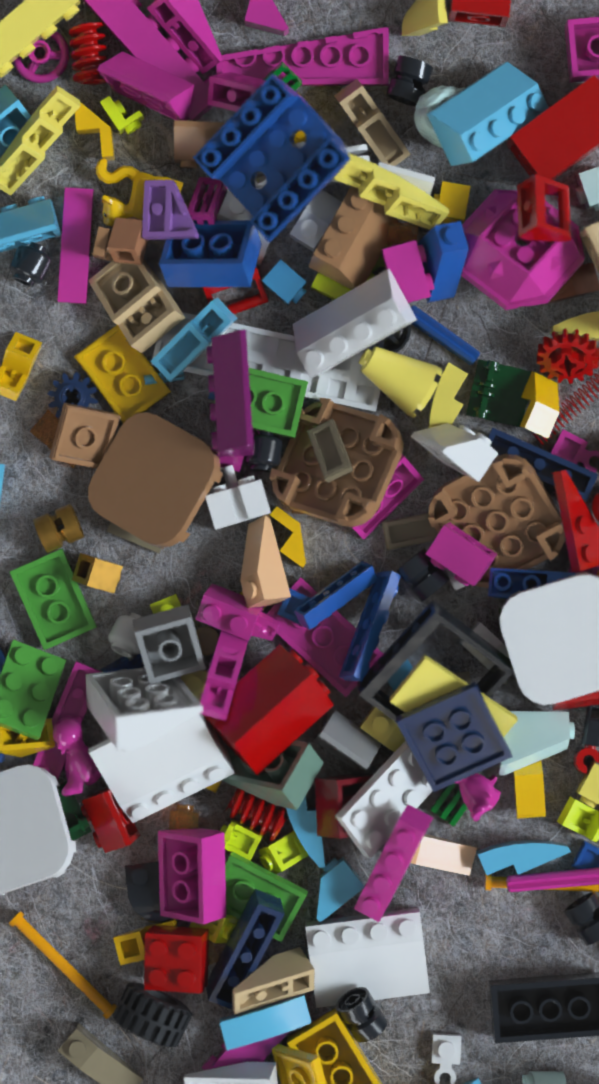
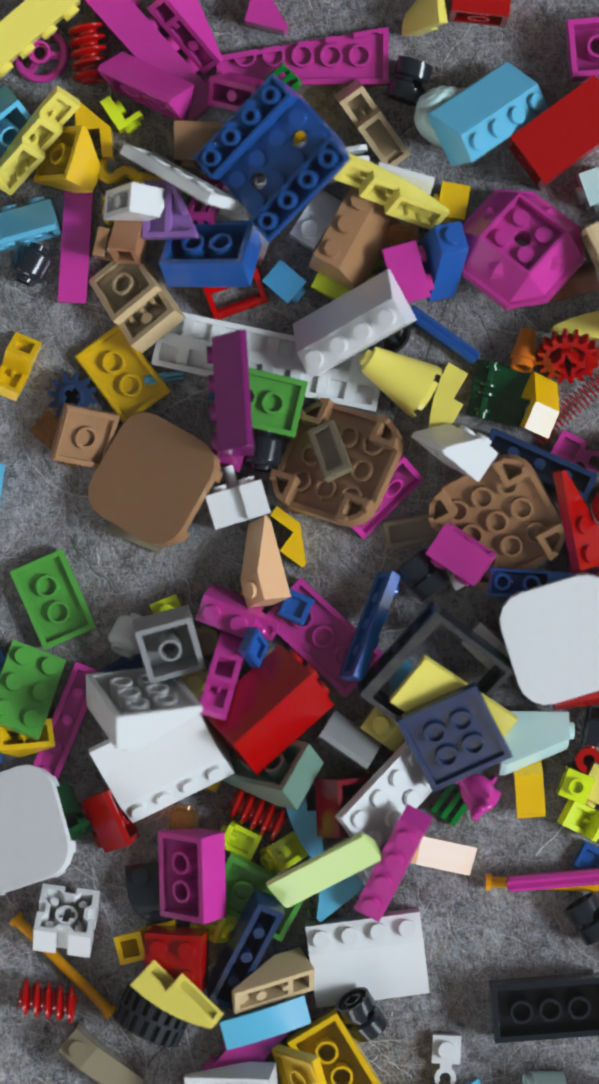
(47, 1000): none -> red piece
(49, 532): pearl gold wheel -> none
(66, 920): none -> white brick
(70, 162): none -> yellow slope
(79, 764): dark pink animal -> none
(97, 573): brick -> none
(133, 203): none -> white slope
(176, 996): none -> light yellow slope
(180, 177): none -> white tile
(193, 339): medium azure slope -> none
(253, 647): none -> blue tile
(325, 869): none -> yellowish green slope
(336, 595): blue piece -> none
(521, 854): medium azure slope -> none
(524, 352): none -> orange cone
(533, 213): red tile -> none
(575, 785): none -> neon yellow bracket

